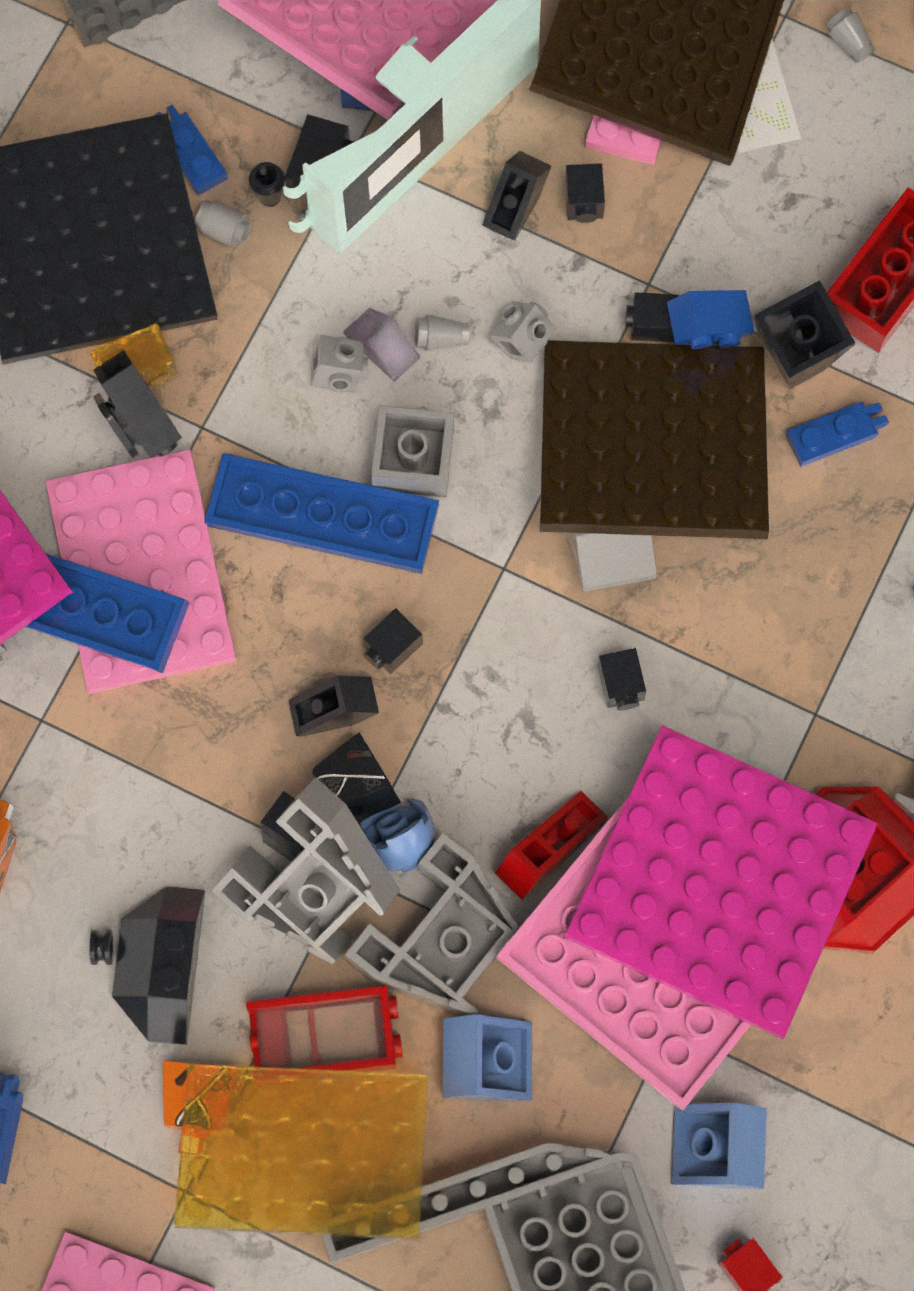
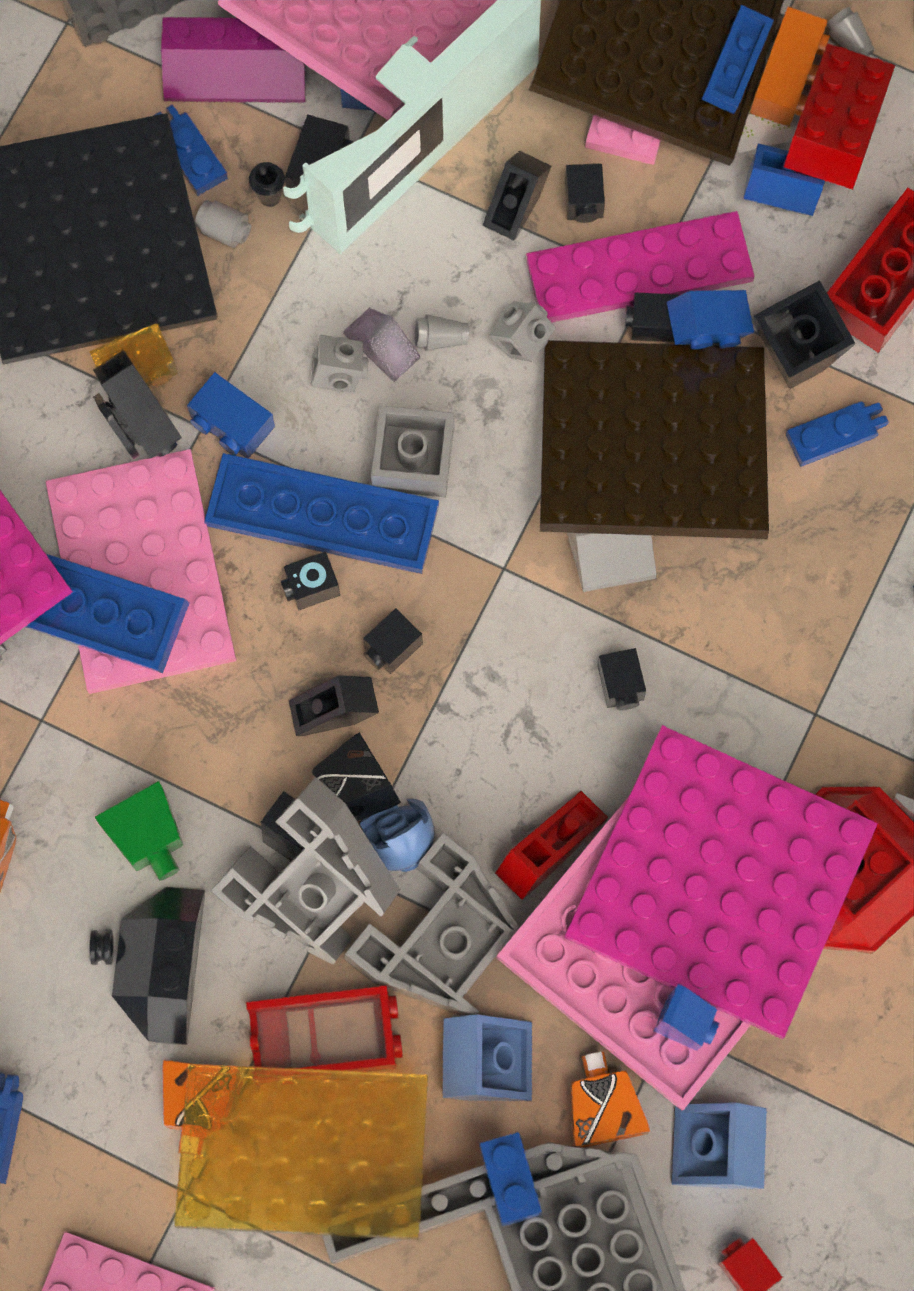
(144, 830): none -> green torso
(226, 63): none -> magenta slope
(230, 416): none -> blue brick
(310, 581): none -> black brick
(510, 1179): none -> blue brick
(604, 1105): none -> orange torso
(659, 260): none -> dark pink plate
(687, 1019): none -> blue slope
(737, 59): none -> blue plate
(779, 186): none -> blue brick
(790, 67): none -> orange brick
(839, 116): none -> red brick

